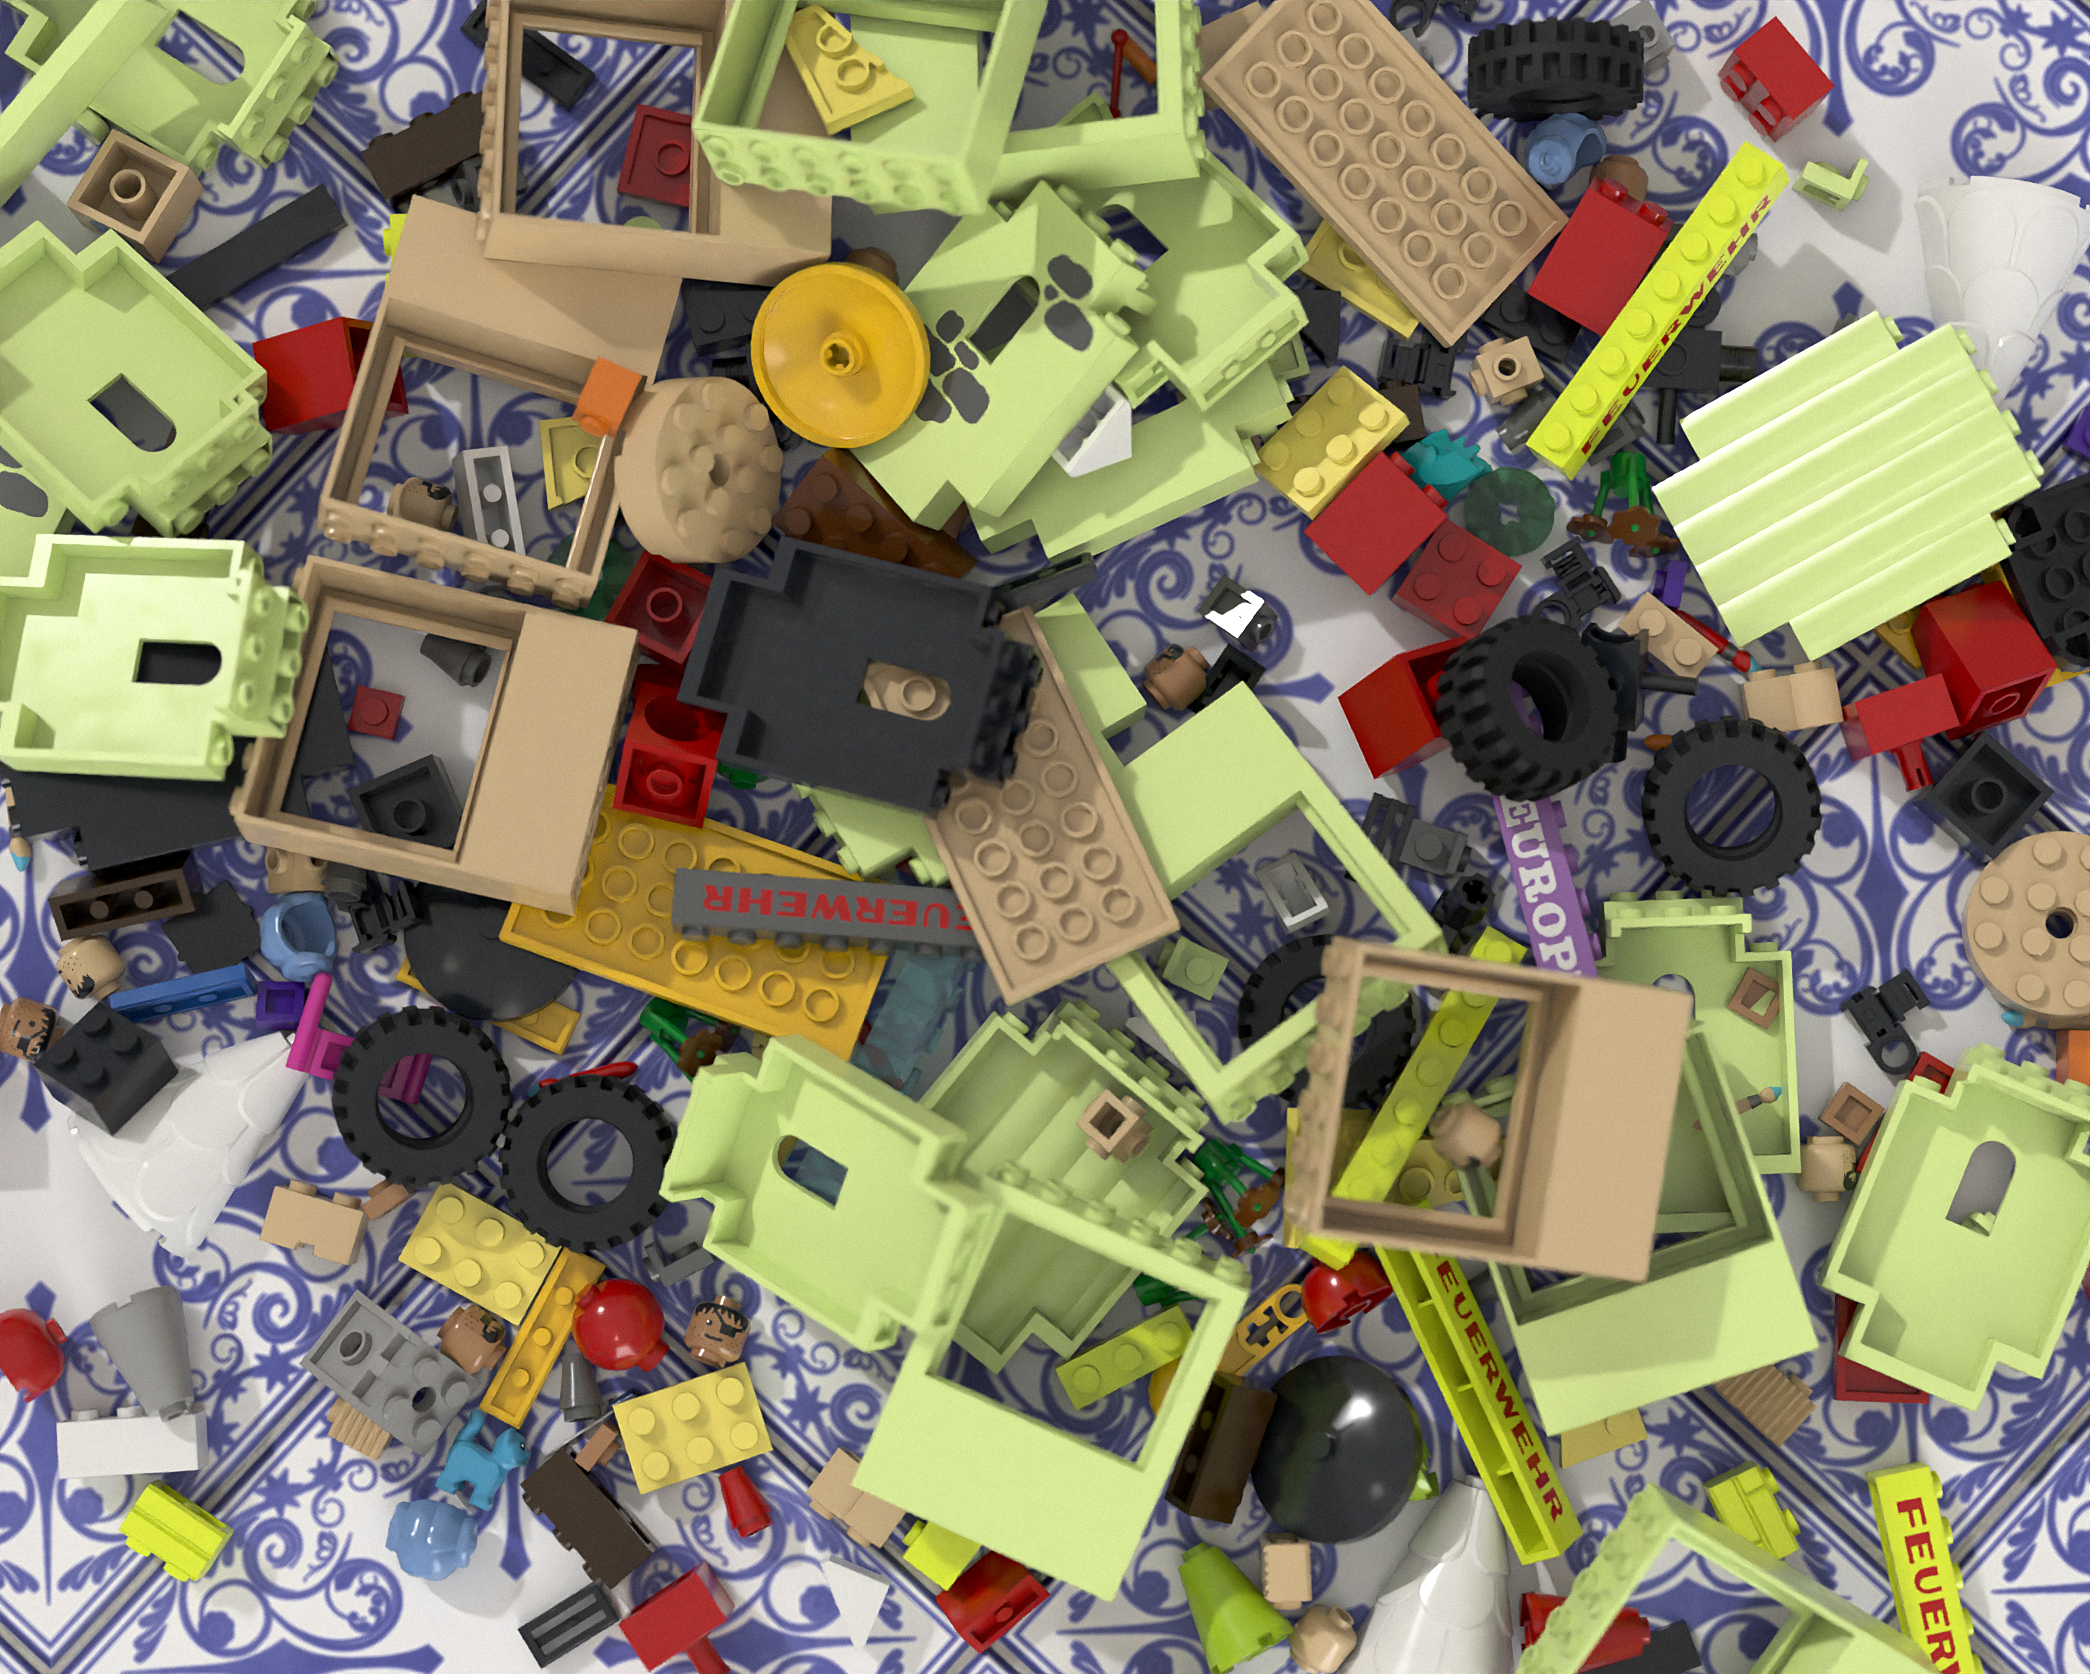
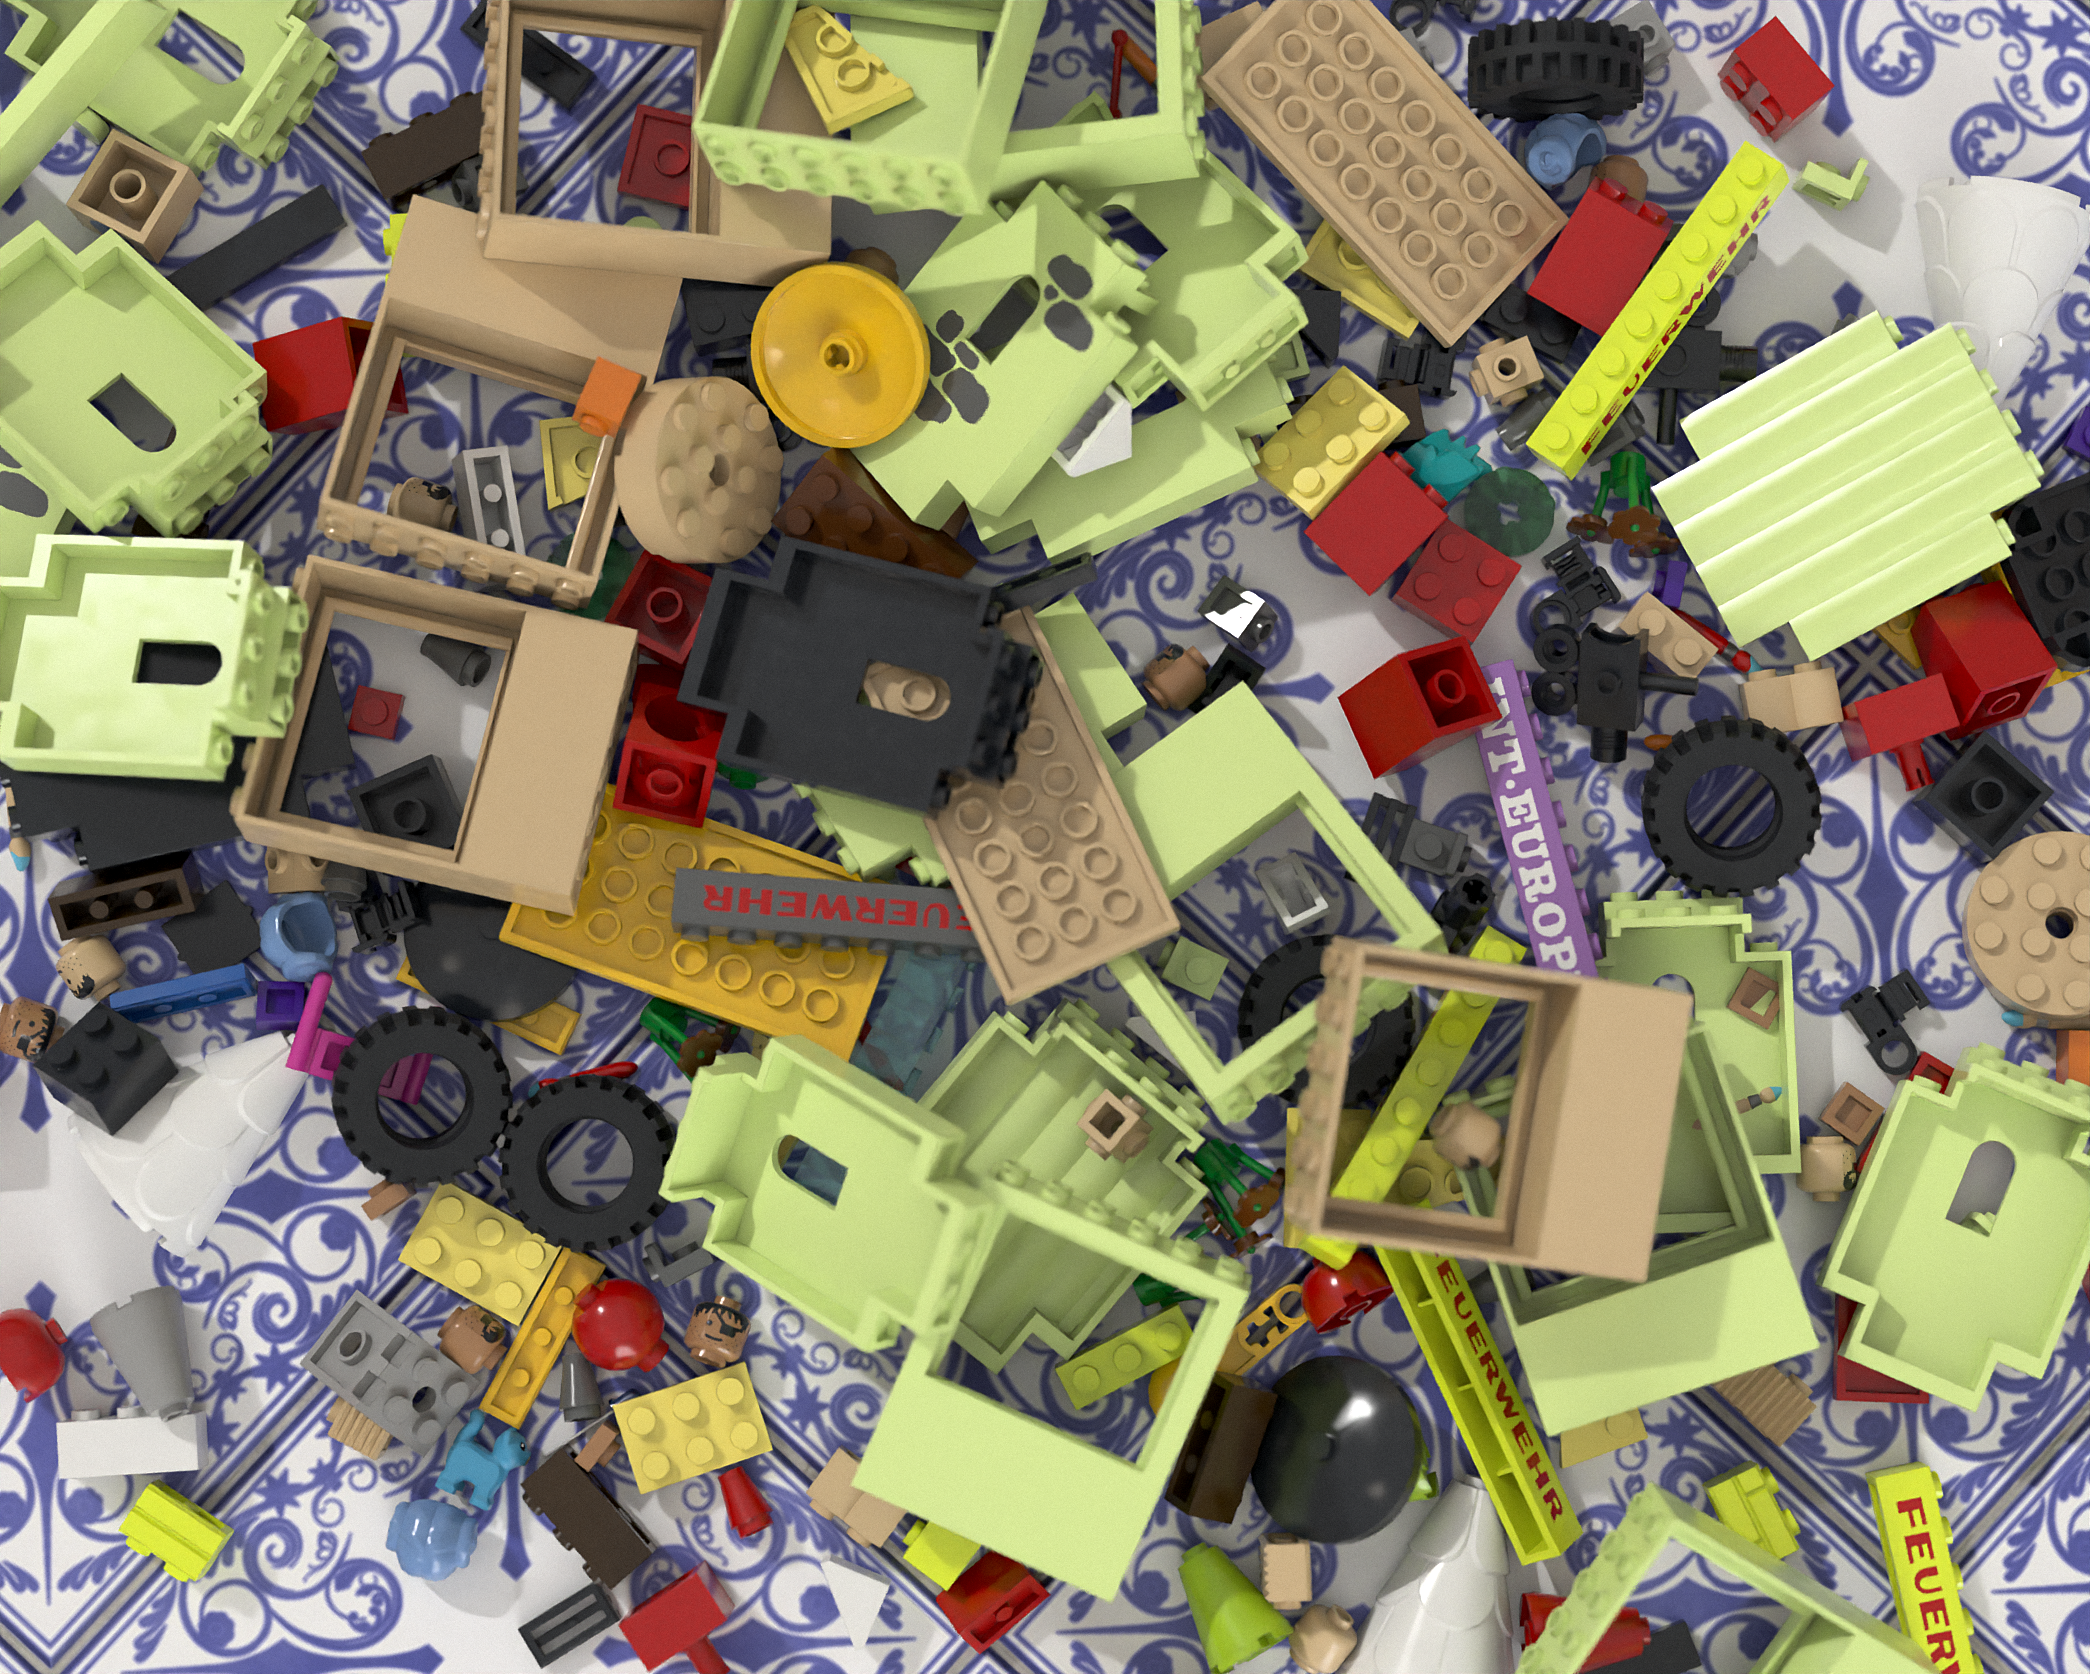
(330, 1224): tan brick -> none
(1564, 685): black tyre -> none

